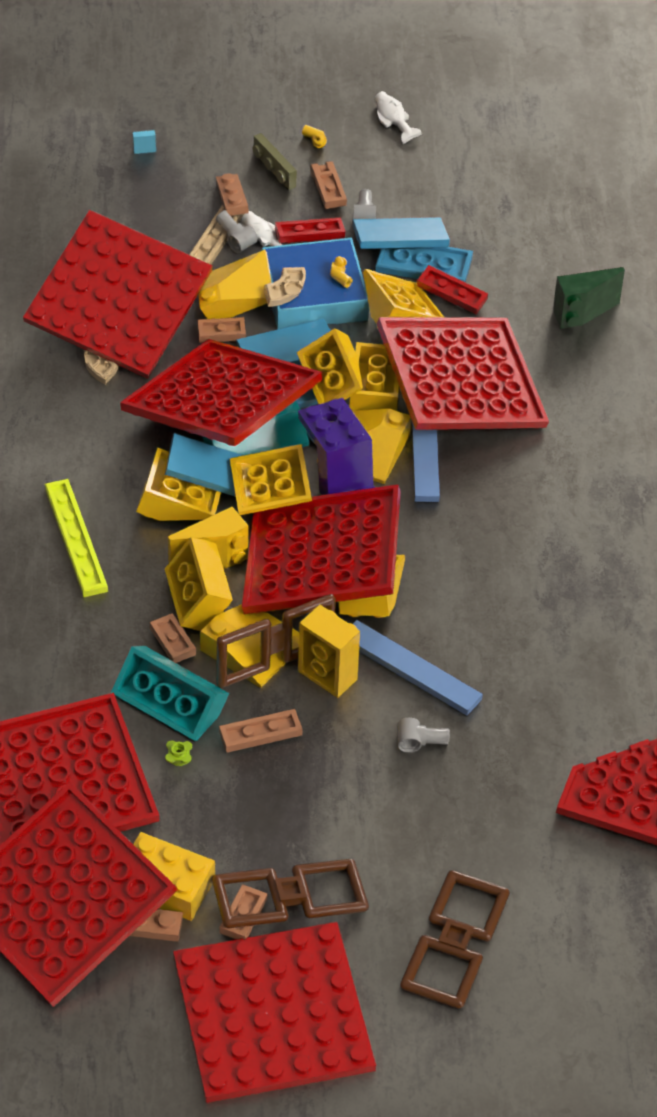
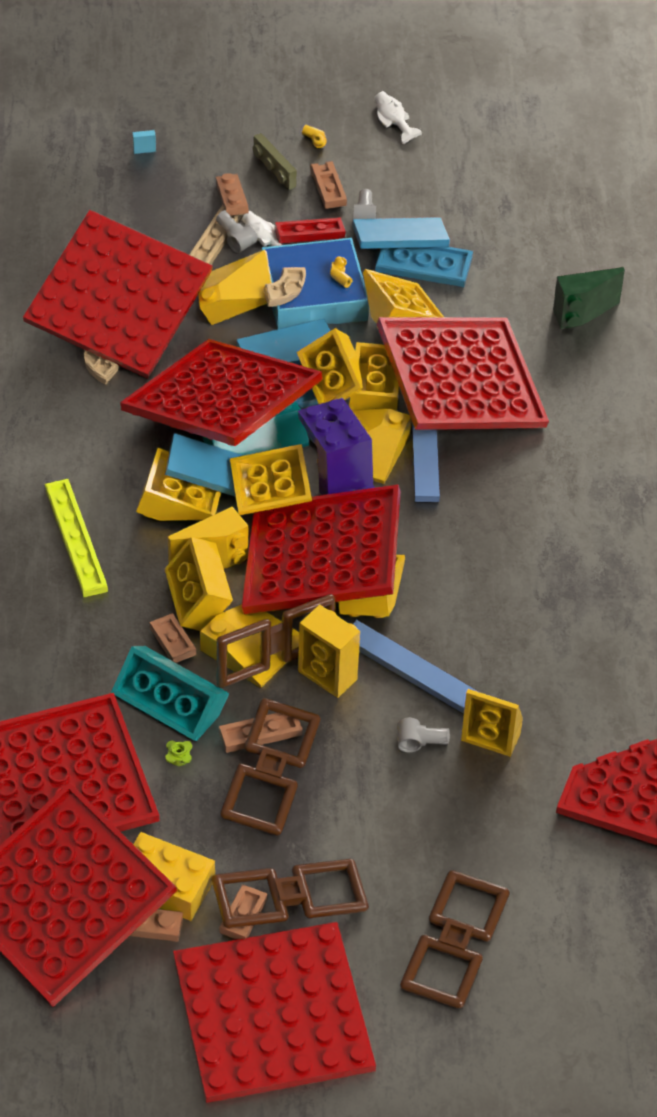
(221, 329): nougat plate -> none
(270, 767): none -> reddish brown bar
(452, 289): red plate -> none
(491, 723): none -> yellow slope

